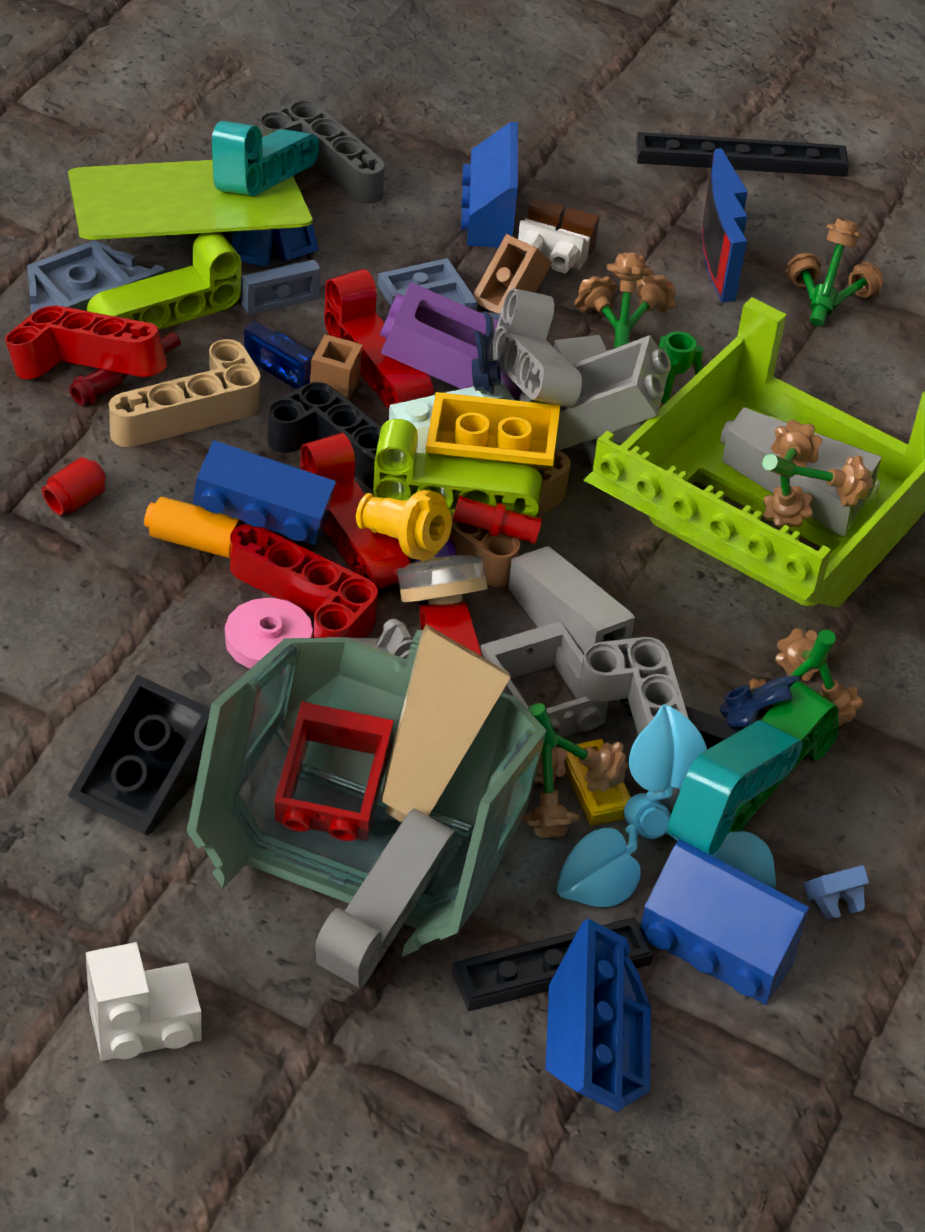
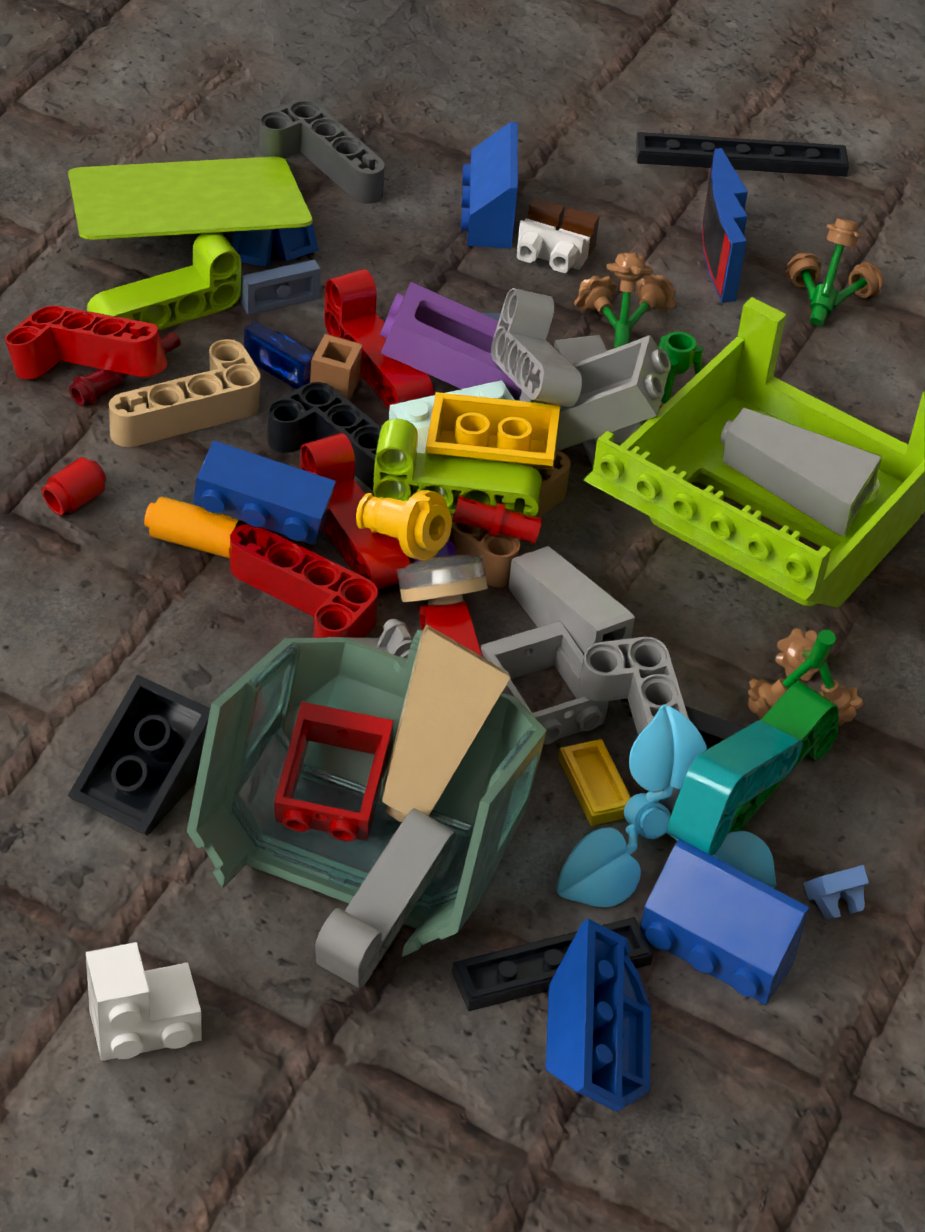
(81, 273): sand blue wing -> none
(252, 164): teal beam -> none
(261, 625): bright pink plate -> none
(435, 276): sand blue wing -> none
(484, 369): dark blue plate -> none
(513, 266): medium nougat slope -> none
(604, 767): medium nougat plant -> none
(747, 704): dark blue plate -> none
(796, 448): medium nougat plant -> none

